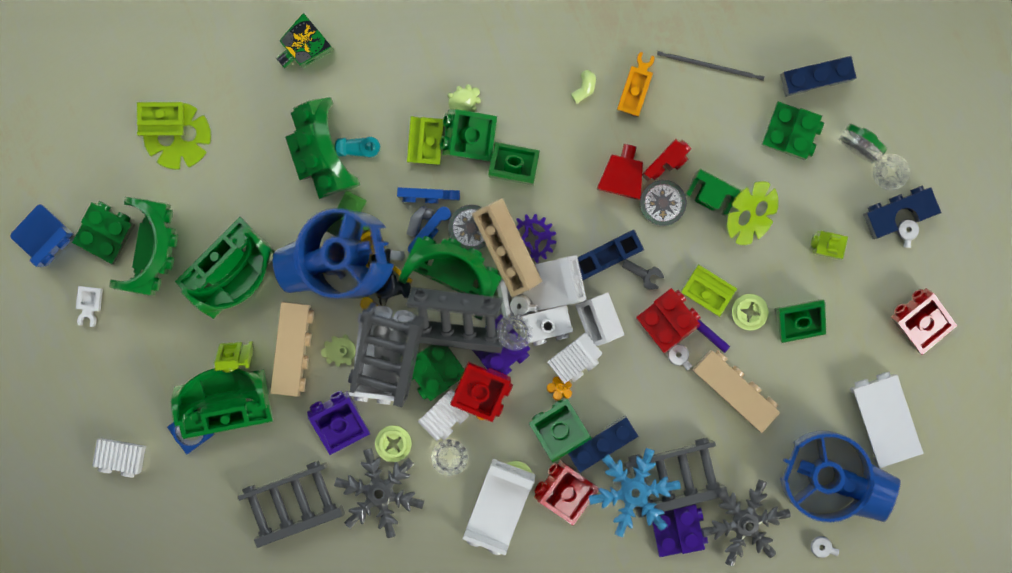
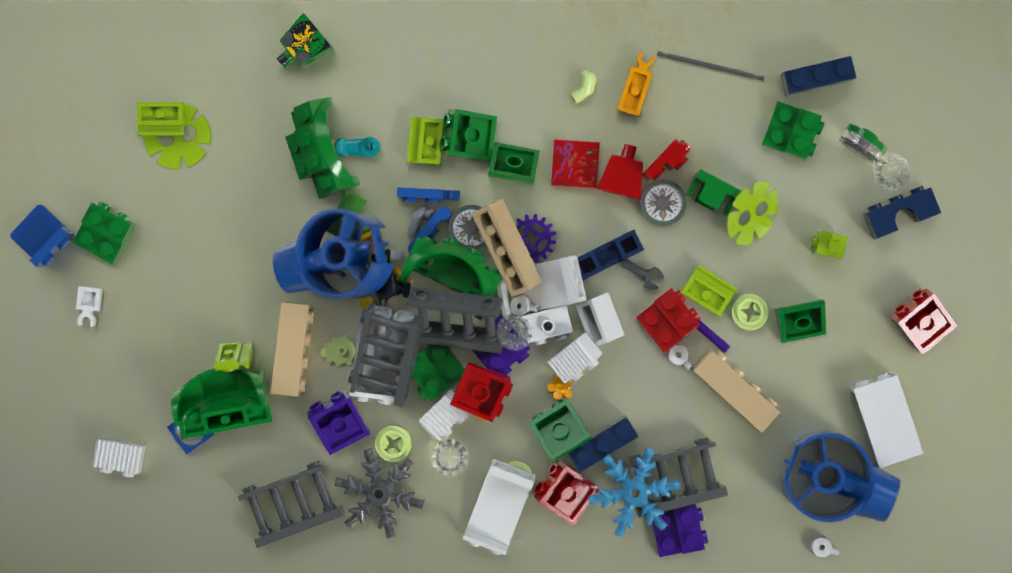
(152, 248): green piece -> none
(228, 269): green piece -> none
(464, 98): yellowish green piece -> none
(575, 163): none -> red tile
(745, 522): dark grey piece -> none
(907, 237): white piece -> none

